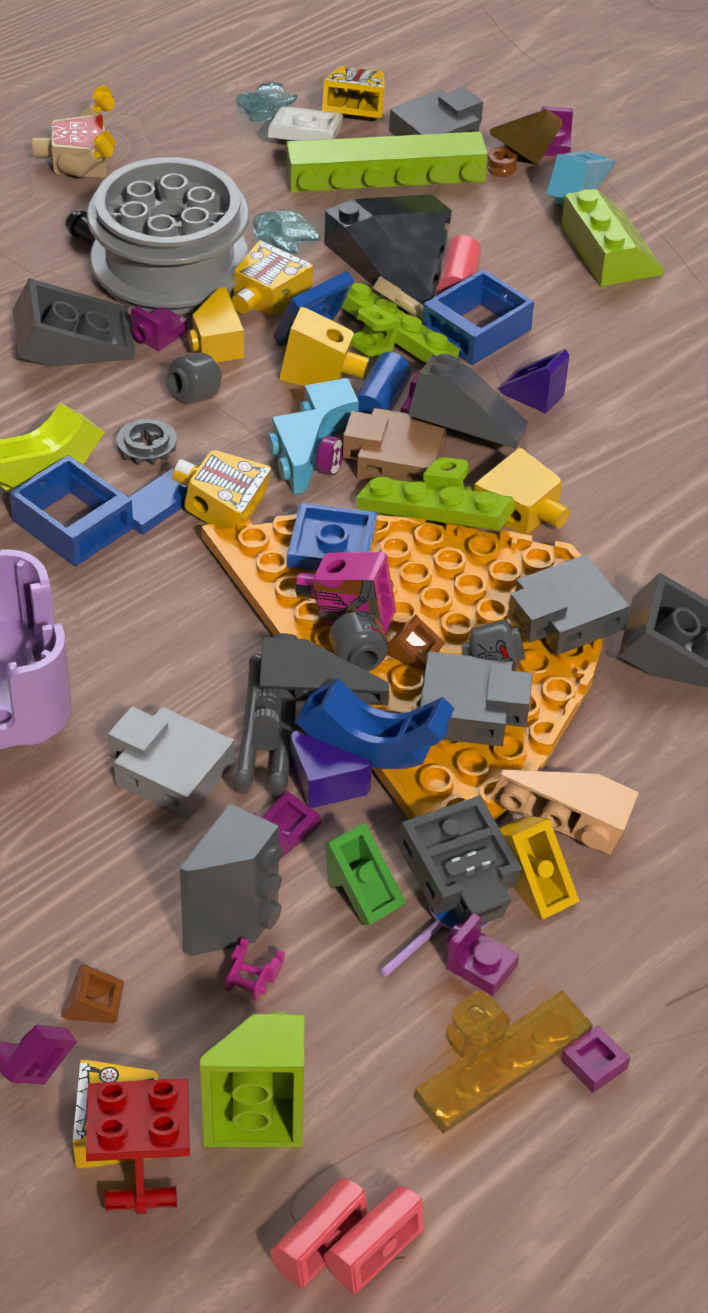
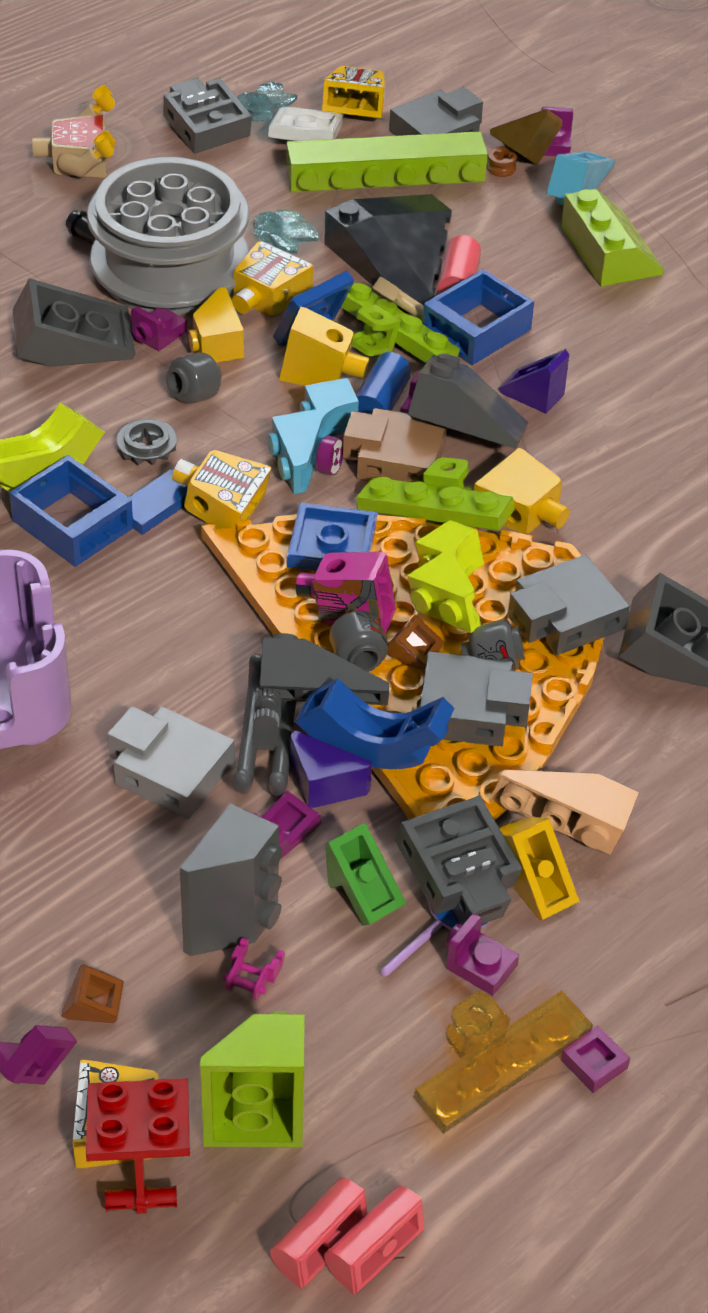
(206, 114): none -> dark grey piece
(441, 581): none -> neon yellow arch

